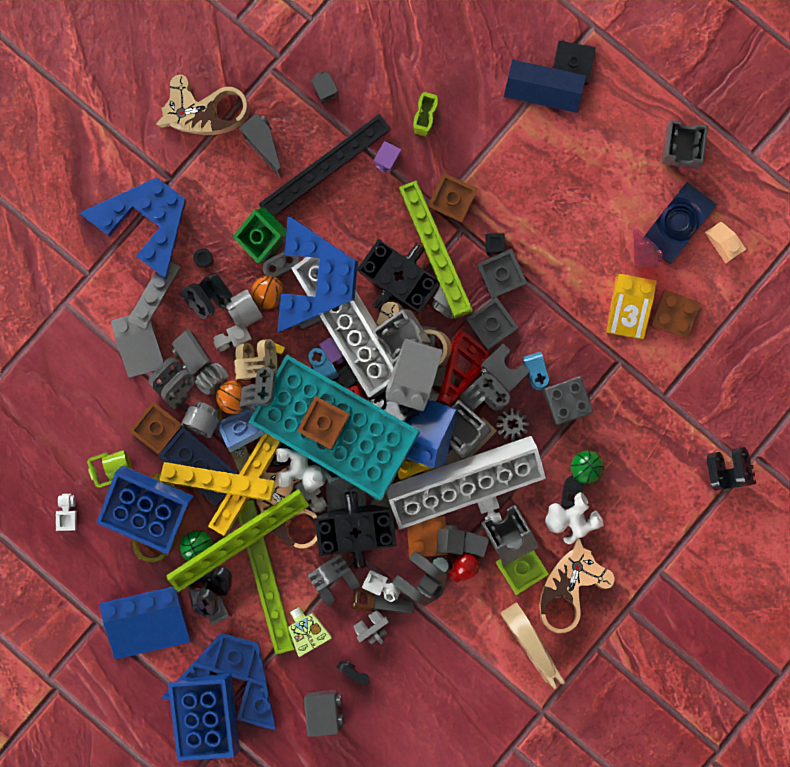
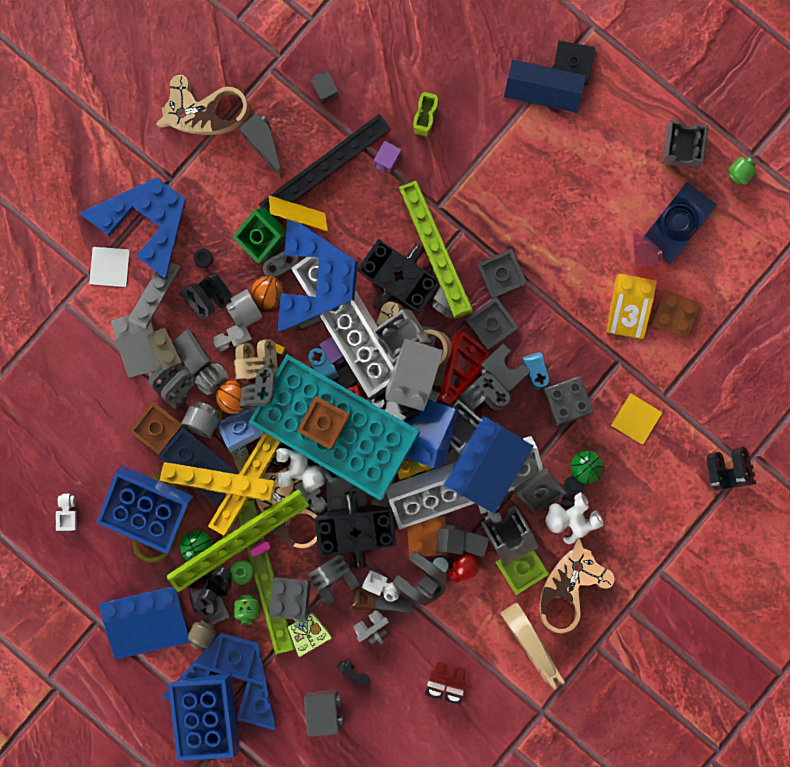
(109, 266): none -> white piece
(110, 463): lime piece -> none
(164, 349): none -> dark tan plate
(202, 634): none -> dark tan head
(242, 571): none -> bright green head
(246, 609): none -> bright green head
(260, 548): none -> dark pink tile
(290, 598): none -> dark grey plate
(297, 213): none -> yellow piece
(452, 198): dark orange plate -> none
(454, 687): none -> clear red hips
(488, 464): none -> blue slope
(495, 243): black tile -> none
(509, 418): light grey gear -> none
(540, 491): none -> dark grey plate
(636, 419): none -> yellow piece
(725, 242): light nougat slope -> none
(742, 170): none -> bright green head

